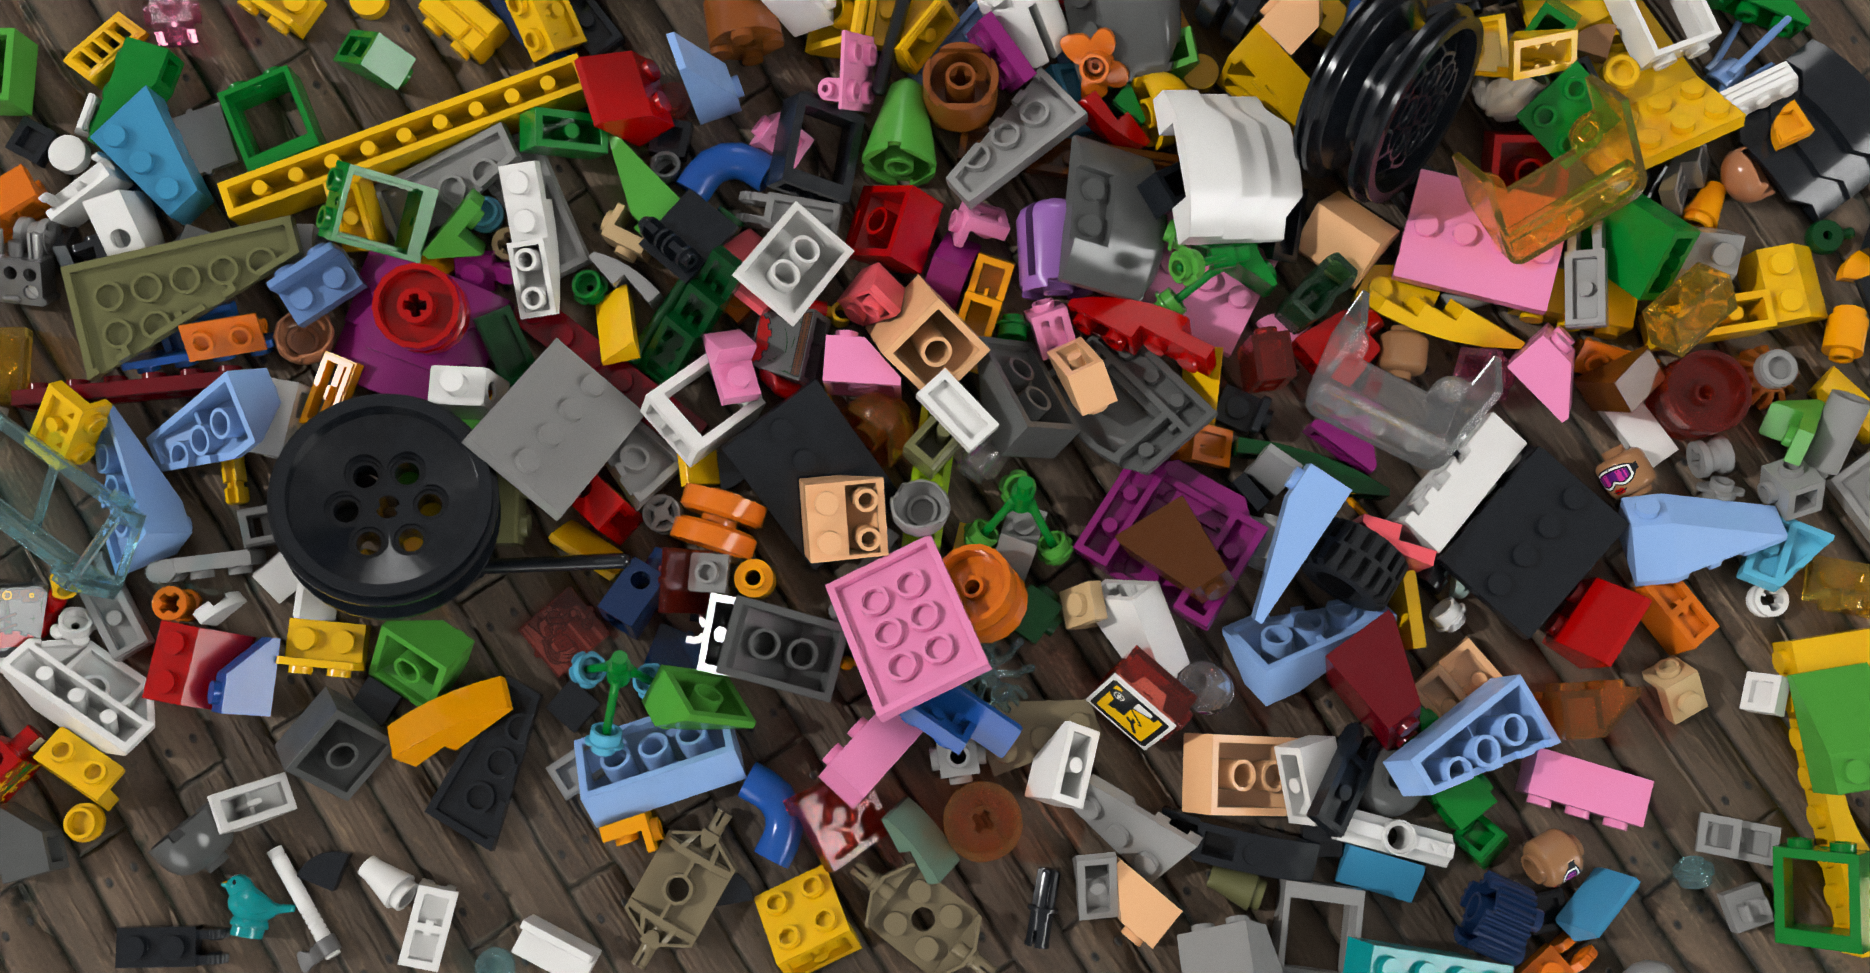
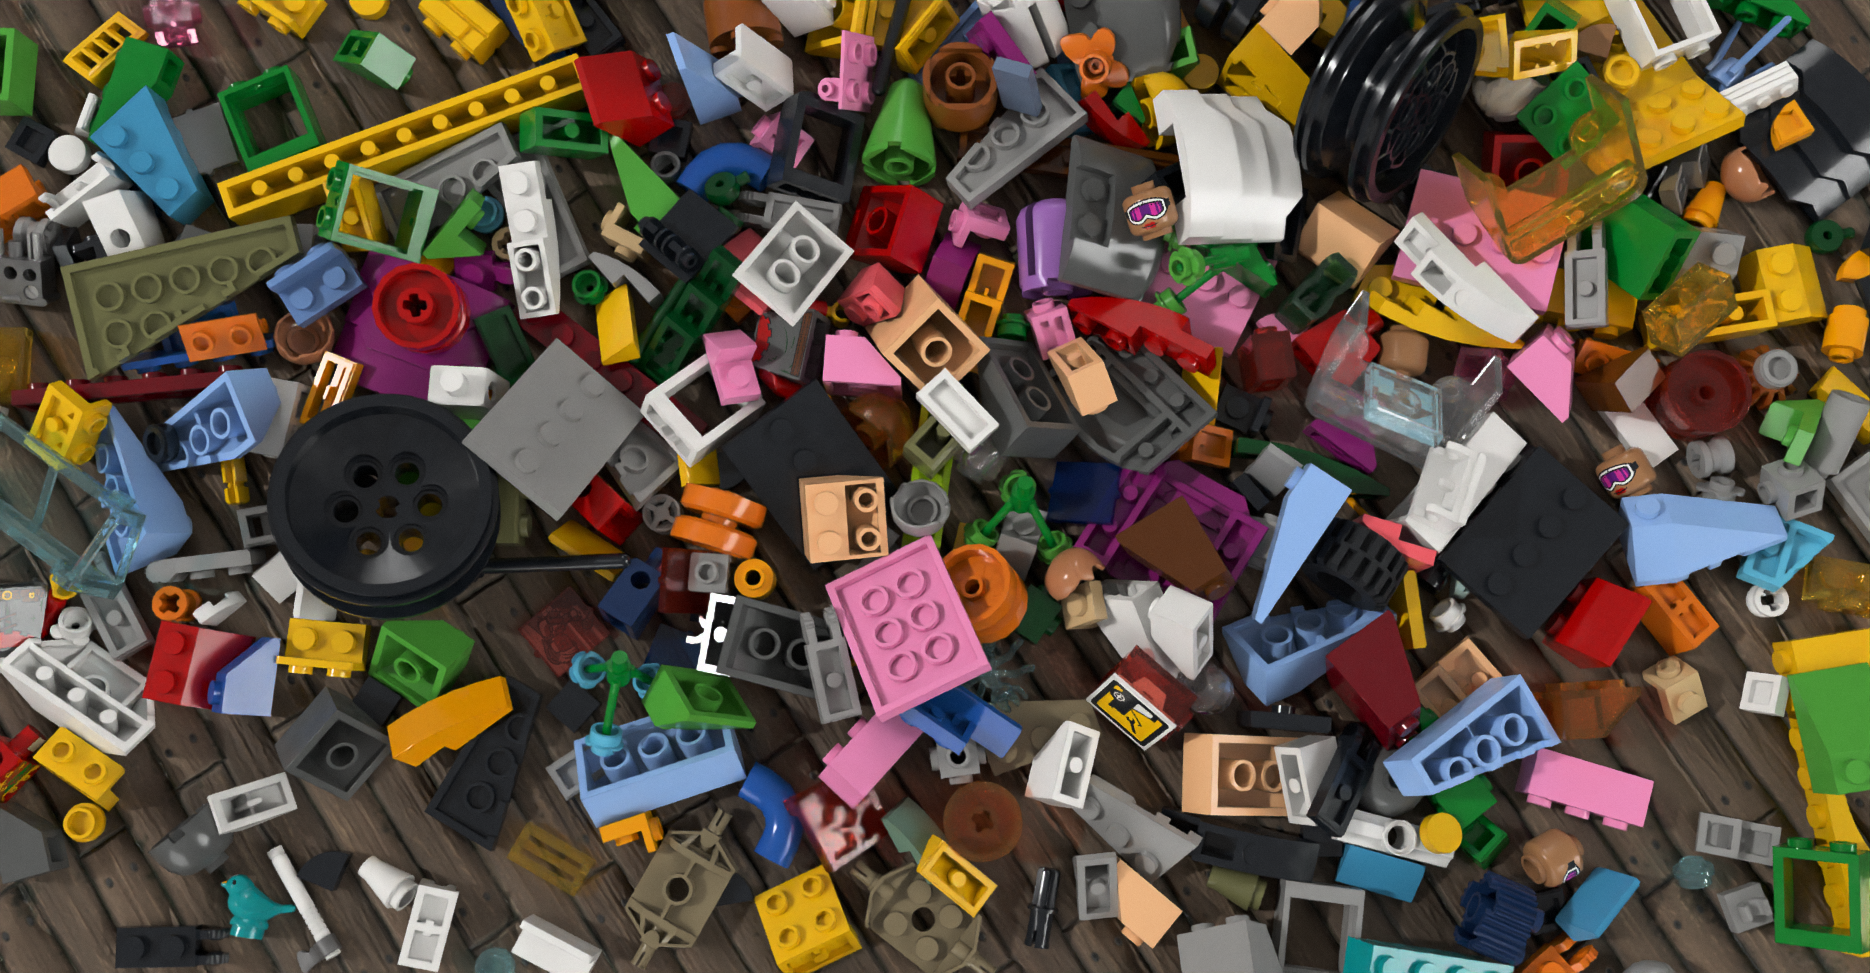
(161, 442): none -> black tile
(579, 874): none -> clear yellow tile
(725, 187): none -> dark green piece
(756, 70): none -> white panel
(830, 669): none -> light grey hinge
(955, 876): none -> yellow slope
(1017, 86): none -> sand blue tile
(1069, 569): none -> nougat hair
(1084, 493): none -> clear blue piece
(1150, 211): none -> medium nougat head
(1183, 629): none -> white slope
(1284, 719): none -> black plate
(1403, 405): none -> clear tile
(1440, 833): none -> yellow tile
(1447, 487): none -> white hinge
(1466, 289): none -> white slope

